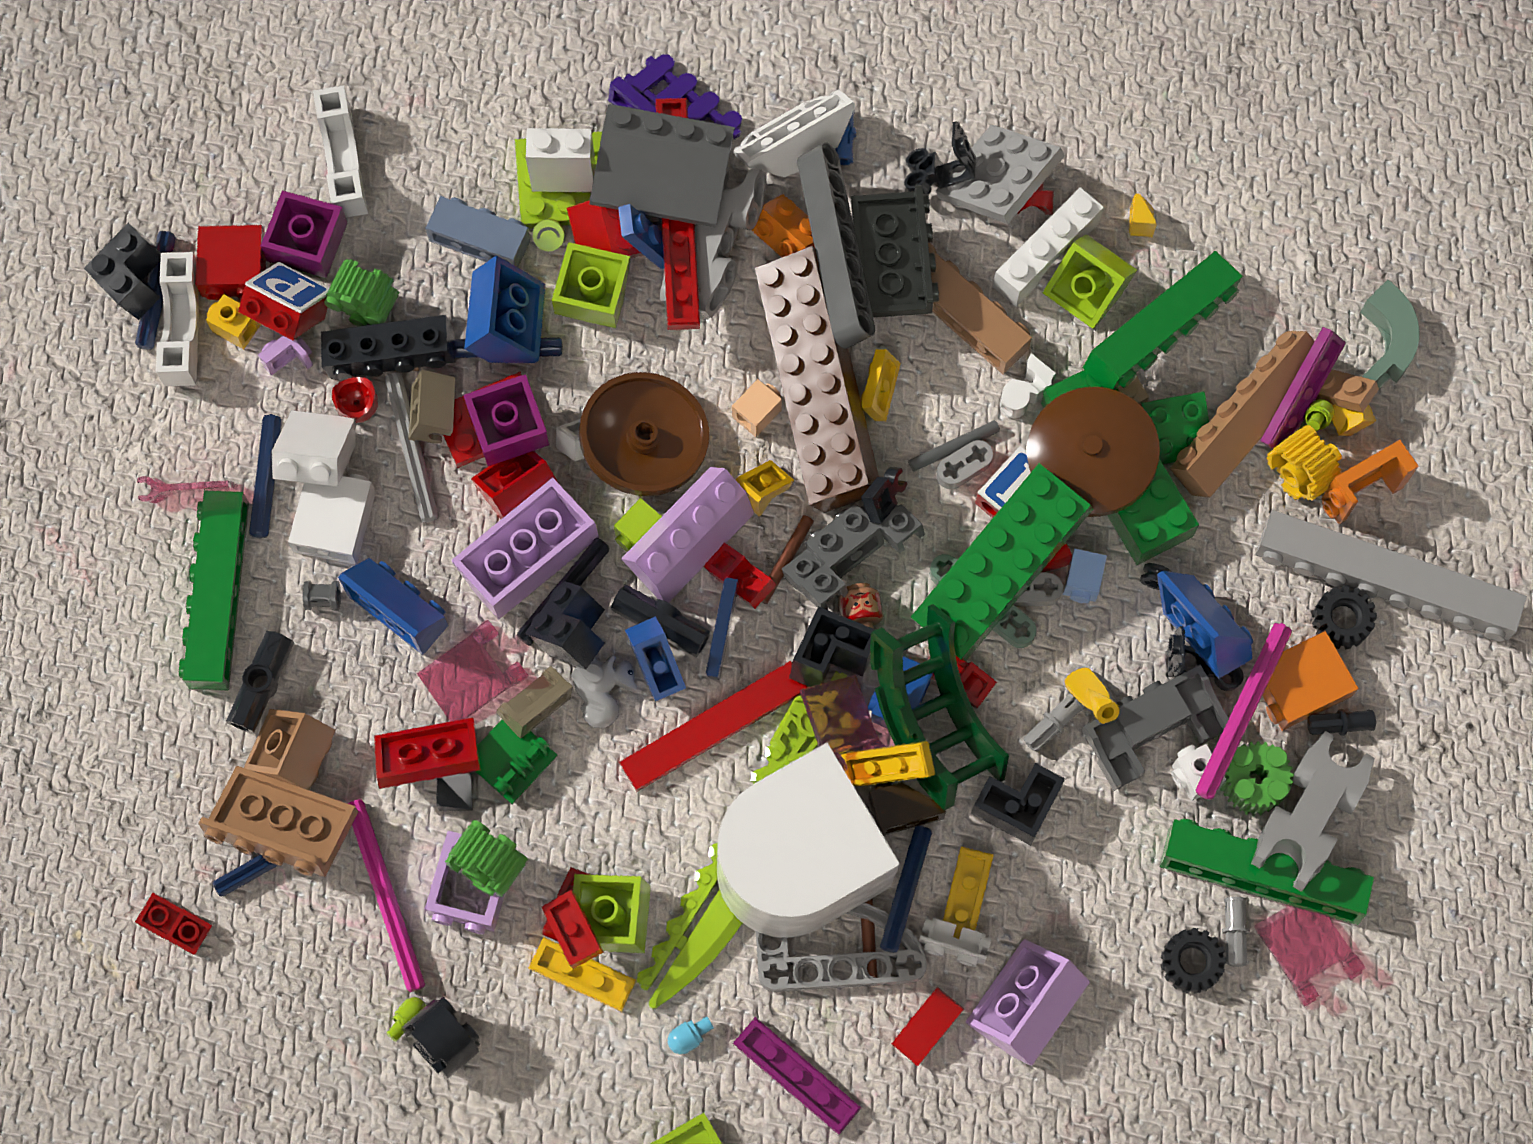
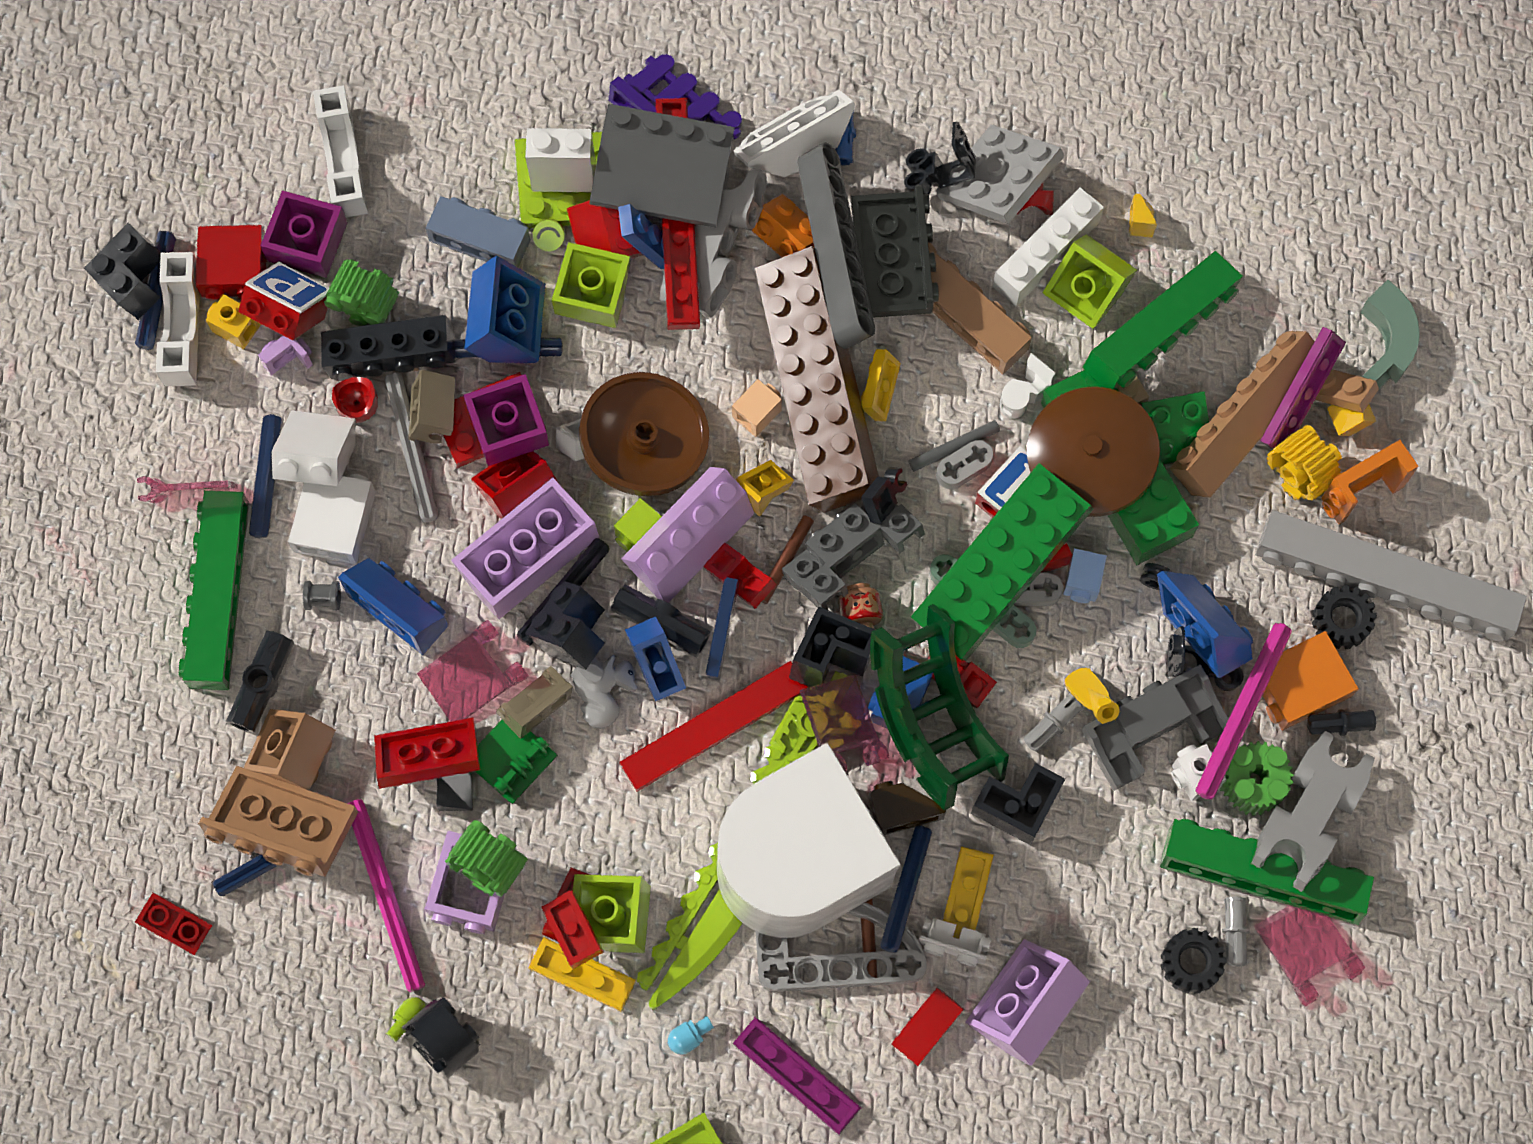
(889, 764): yellow tile -> none
(1319, 414): lime cylinder -> none

